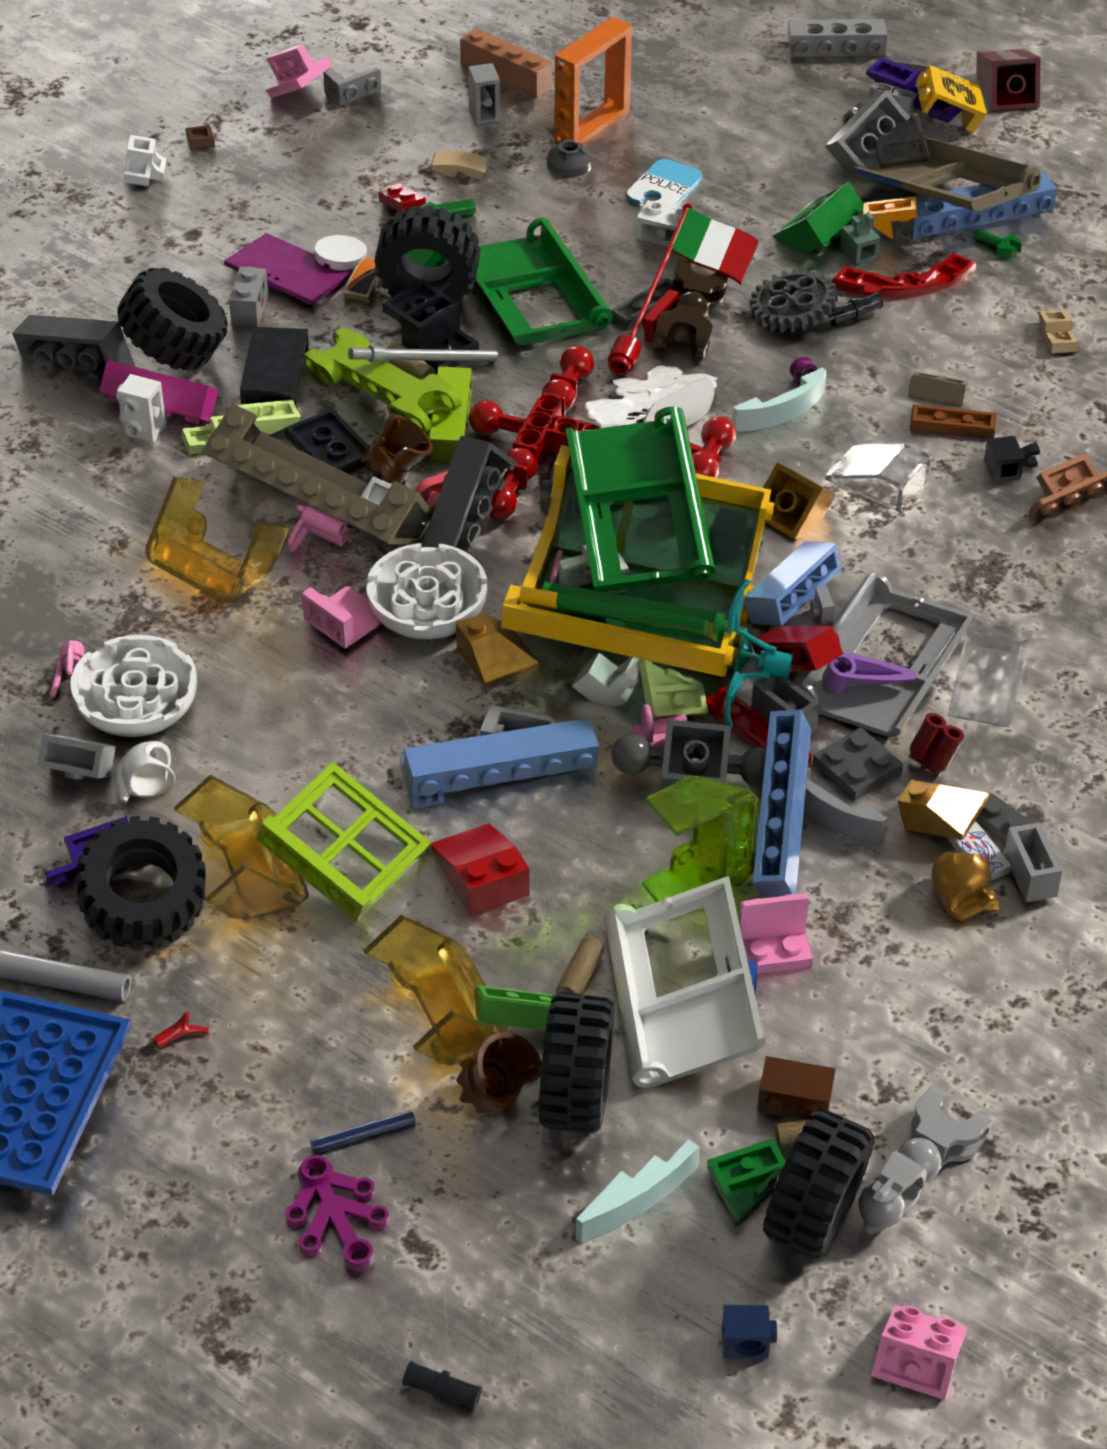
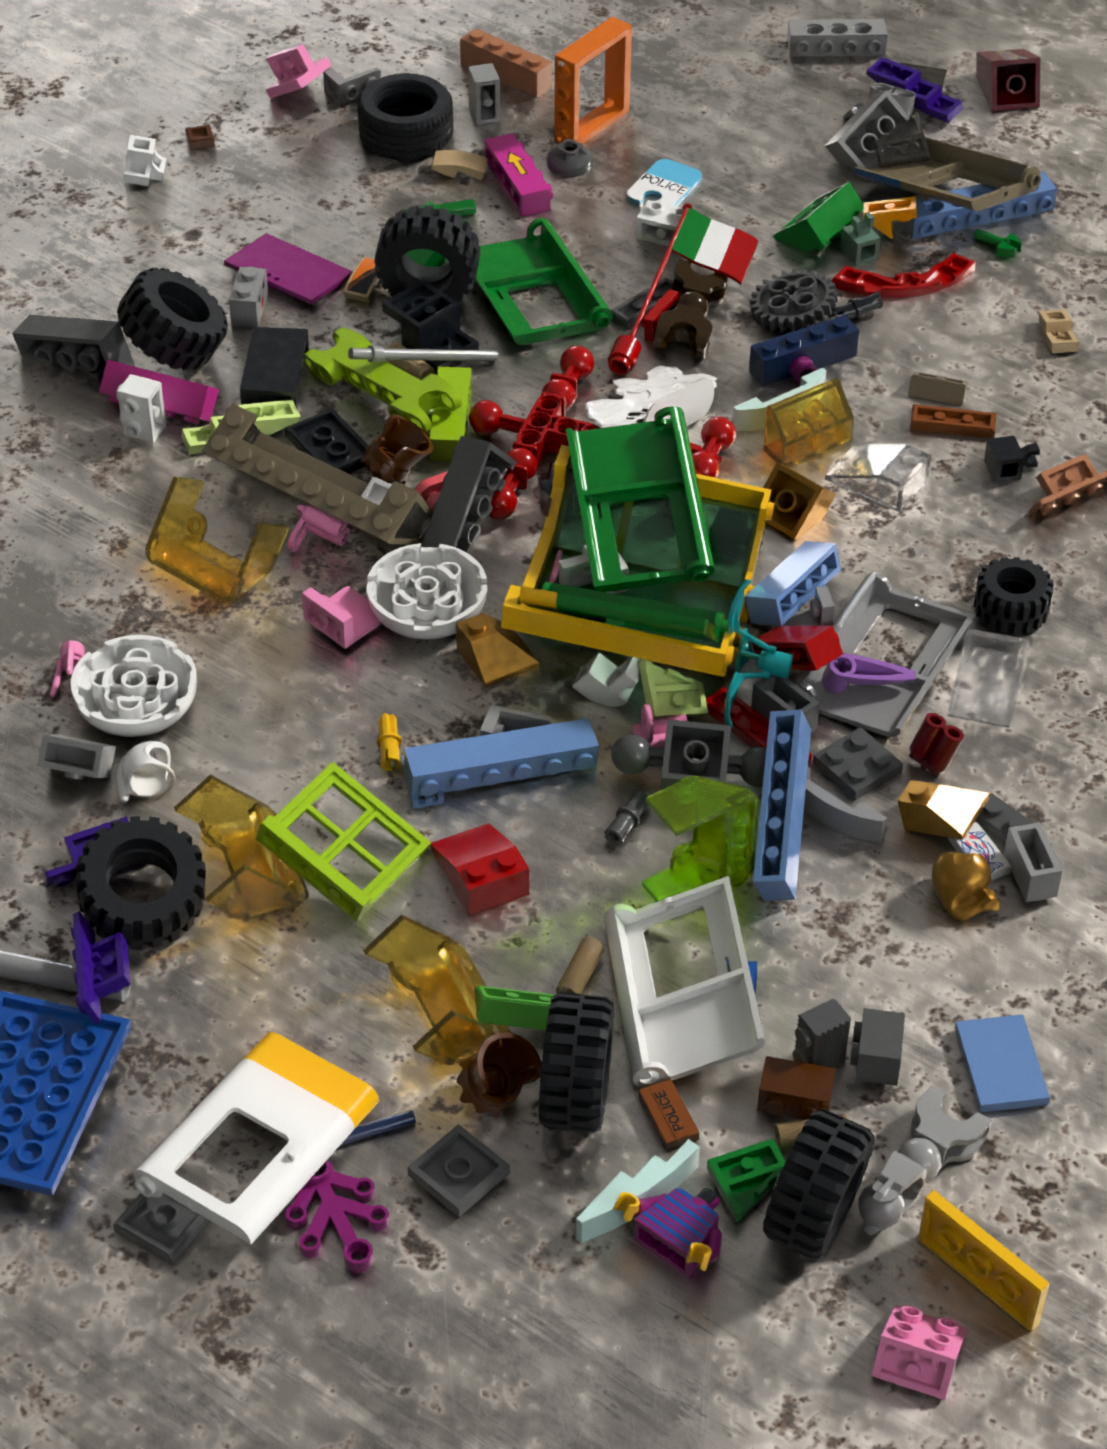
(100, 966): none -> dark purple bracket
(160, 1226): none -> dark grey tile
(178, 1030): red bar -> none
(286, 1093): none -> white piece
(340, 252): white tile -> none
(389, 742): none -> yellow axle
(400, 197): red plate -> none
(405, 116): none -> black tyre
(442, 1385): black pin -> none
(458, 1170): none -> dark grey plate
(518, 174): none -> dark pink brick
(626, 818): none -> dark grey axle
(668, 1114): none -> dark orange tile
(676, 1227): none -> torso
(747, 1331): dark blue brick -> none
(776, 932): bright pink bracket -> none
(808, 423): none -> clear yellow slope
(822, 343): none -> dark blue brick
(822, 1035): none -> dark grey brick
(879, 1046): none -> dark grey brick
(954, 90): yellow panel -> none
(983, 1261): none -> yellow tile
(1001, 1063): none -> medium blue tile
(1013, 595): none -> black tyre

